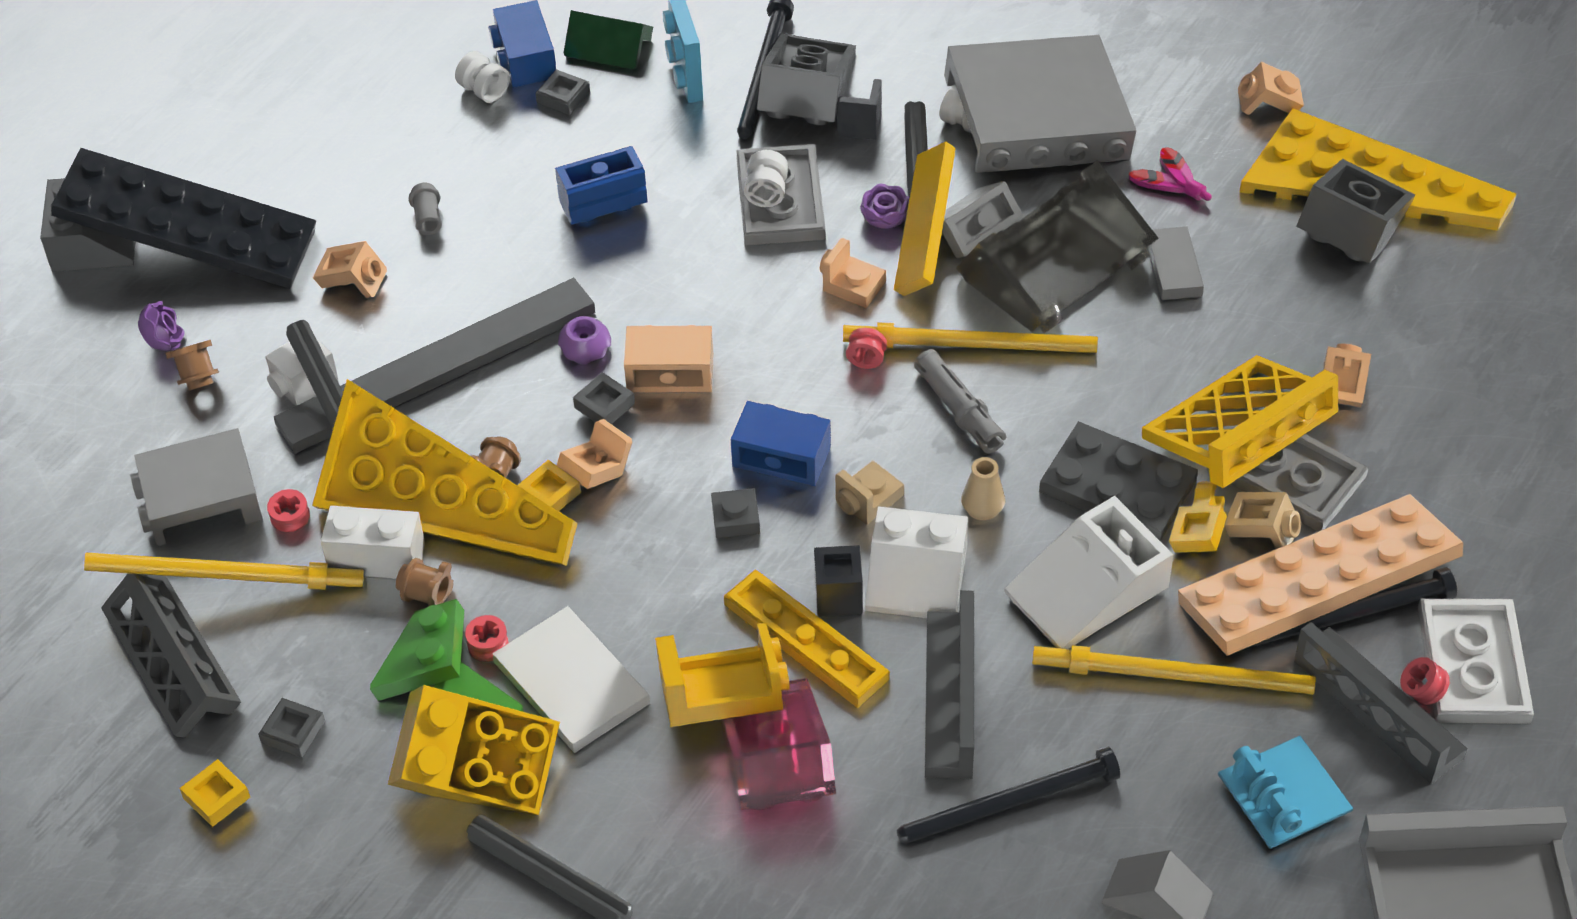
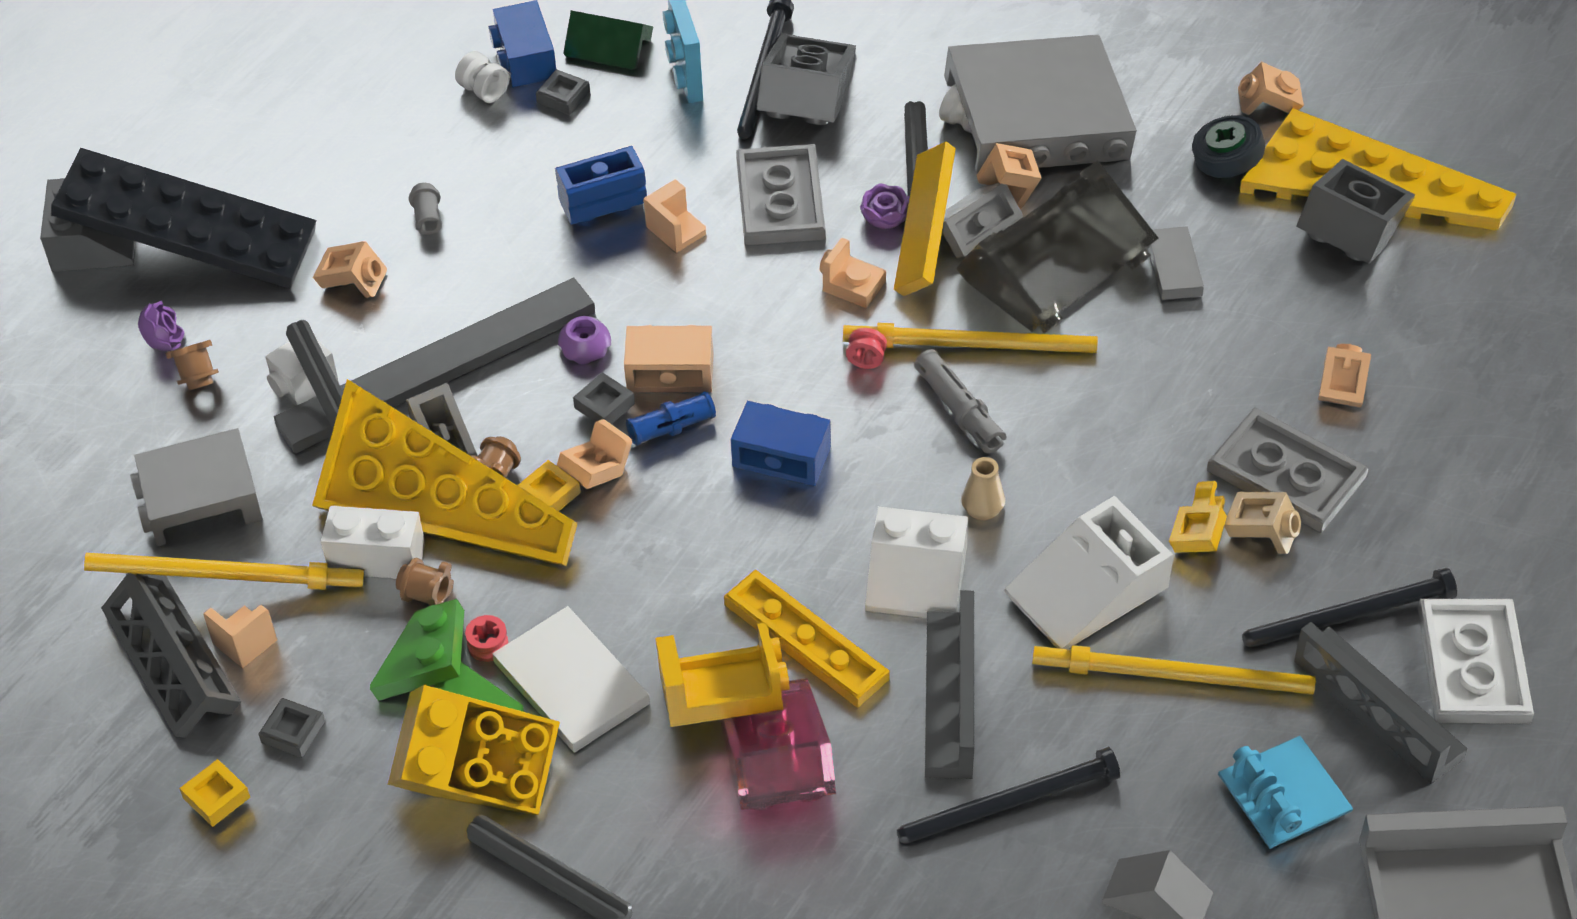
(242, 634): none -> light nougat panel
(292, 500): coral bush -> none
(440, 414): none -> light grey slope
(668, 217): none -> light nougat panel
(670, 418): none -> blue pin
(735, 513): dark grey plate -> none
(766, 178): white wheel -> none
(838, 581): black panel -> none
(859, 115): black panel -> none
(866, 491): tan bracket -> none
(1011, 167): none -> light nougat panel
(1100, 466): dark grey plate -> none
(1176, 179): dark pink piece -> none
(1228, 146): none -> black wheel
(1258, 431): yellow fence -> none
(1319, 574): light nougat plate -> none
(1434, 688): coral bush -> none

